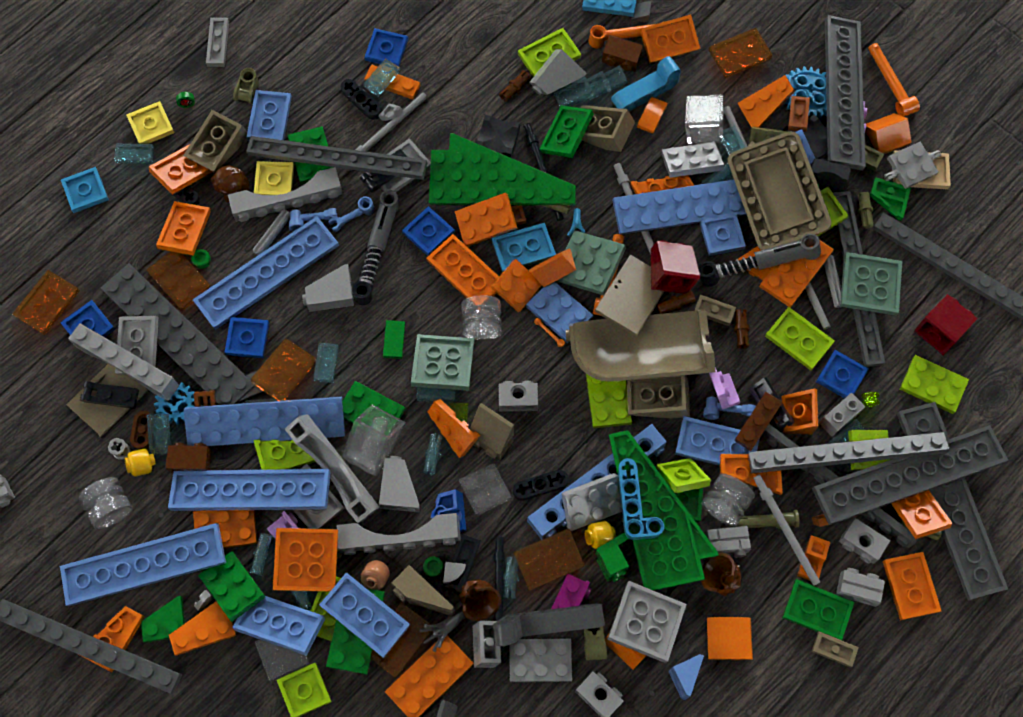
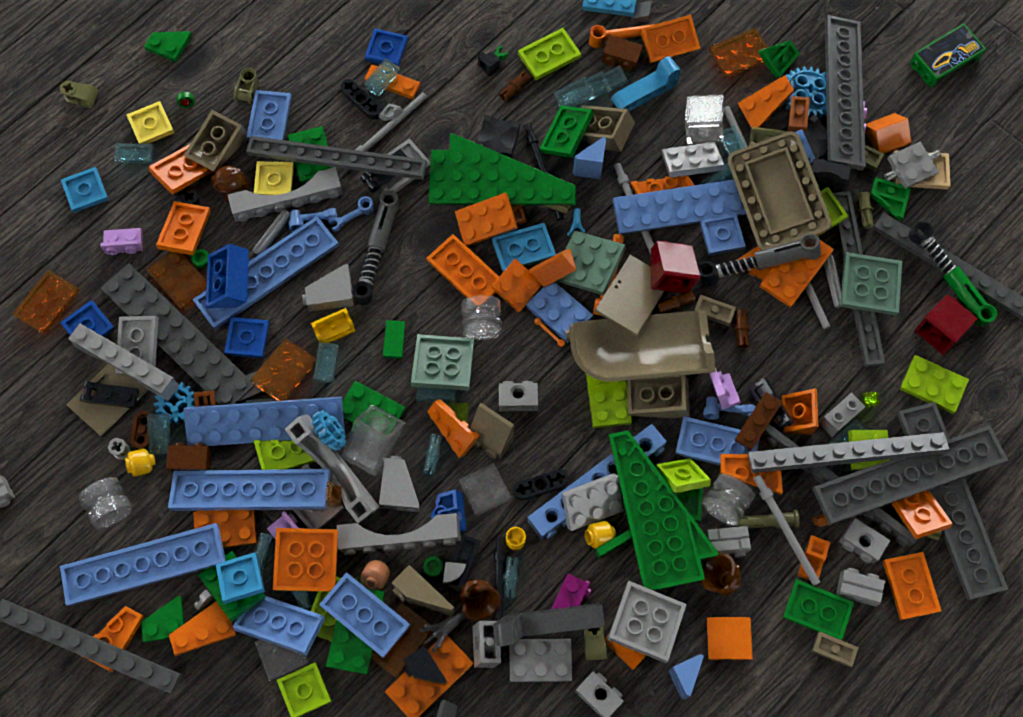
(79, 93): none -> olive piece
(122, 241): none -> lavender bracket
(168, 44): none -> green wing
(217, 42): light grey plate -> none
(227, 277): none -> blue slope
(240, 578): none -> dark azure plate
(328, 430): none -> dark azure gear
(333, 326): none -> yellow hinge
(333, 494): none -> clear orange slope
(423, 667): none -> black slope
(428, 231): blue plate -> none
(490, 61): none -> black piece
(517, 535): none -> yellow wheel
(548, 559): clear orange plate -> none
(556, 73): light grey slope -> none
(590, 161): none -> medium blue slope
(612, 563): green brick -> none
(635, 499): dark azure beam -> none
(652, 115): orange slope -> none
(779, 57): none -> green wing
(799, 338): lime plate -> none
(841, 374): blue tile -> none
(905, 104): orange piece -> none
(947, 54): none -> panel
(954, 276): none -> piece

